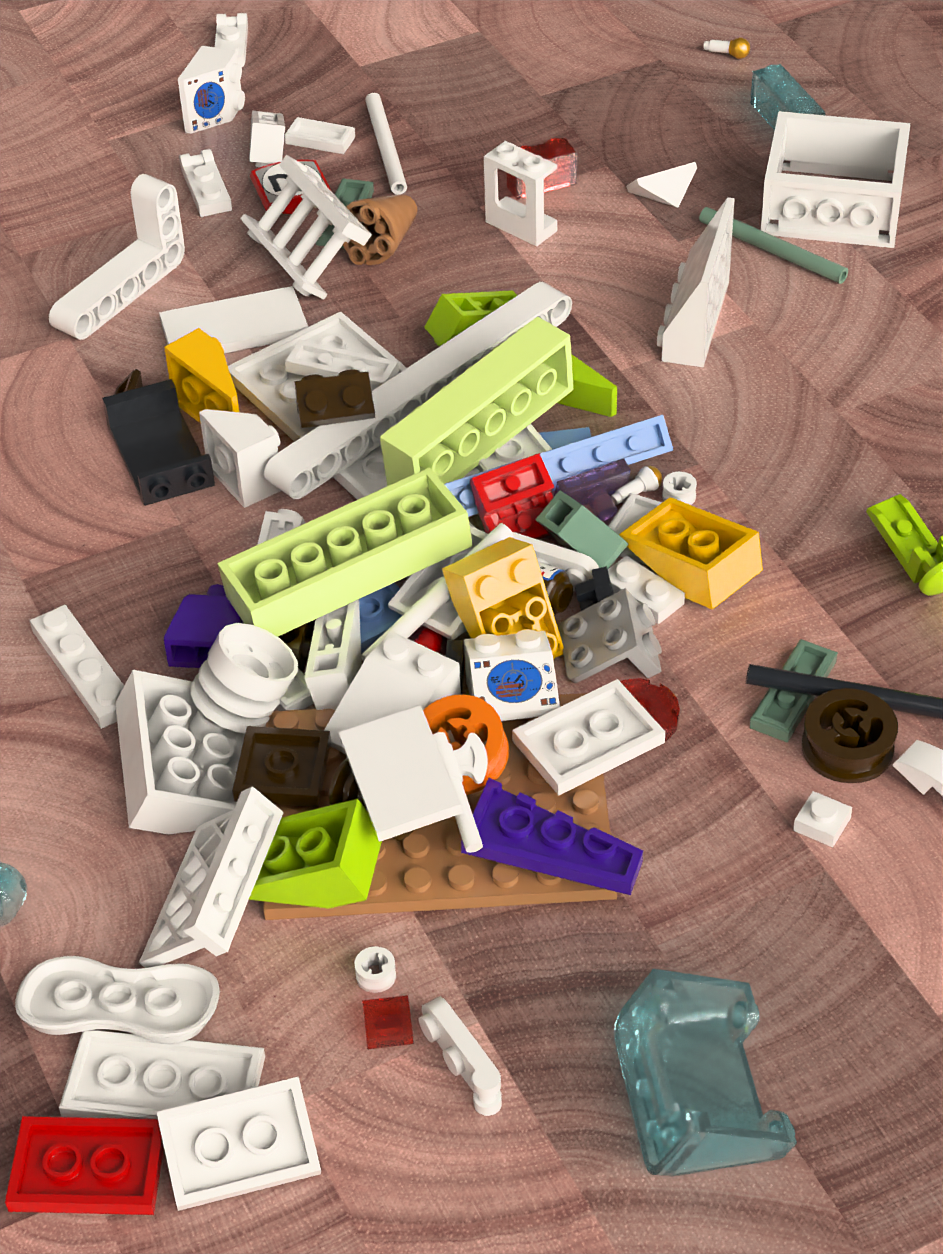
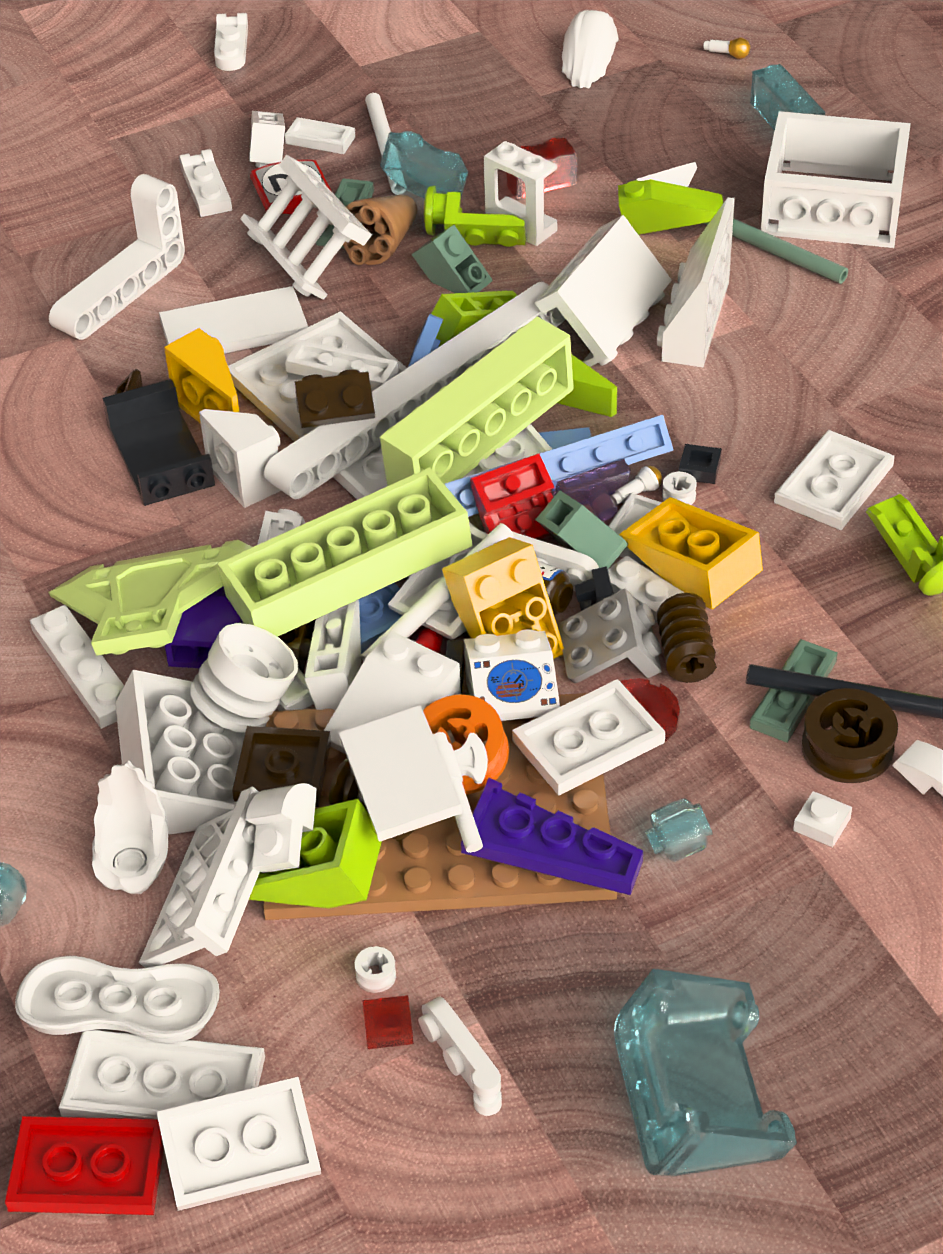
(129, 831): none -> white hair
(144, 597): none -> yellowish green plate
(210, 89): white slope -> none
(279, 820): none -> white brick
(418, 165): none -> clear light blue brick
(427, 339): none -> medium blue wing
(452, 263): none -> sand green slope
(474, 228): none -> lime piece
(588, 47): none -> white hair
(607, 289): none -> white panel
(664, 206): none -> lime slope
(678, 830): none -> clear light blue head
(686, 638): none -> dark brown piece
(701, 462): none -> black plate
(834, 479): none -> white tile

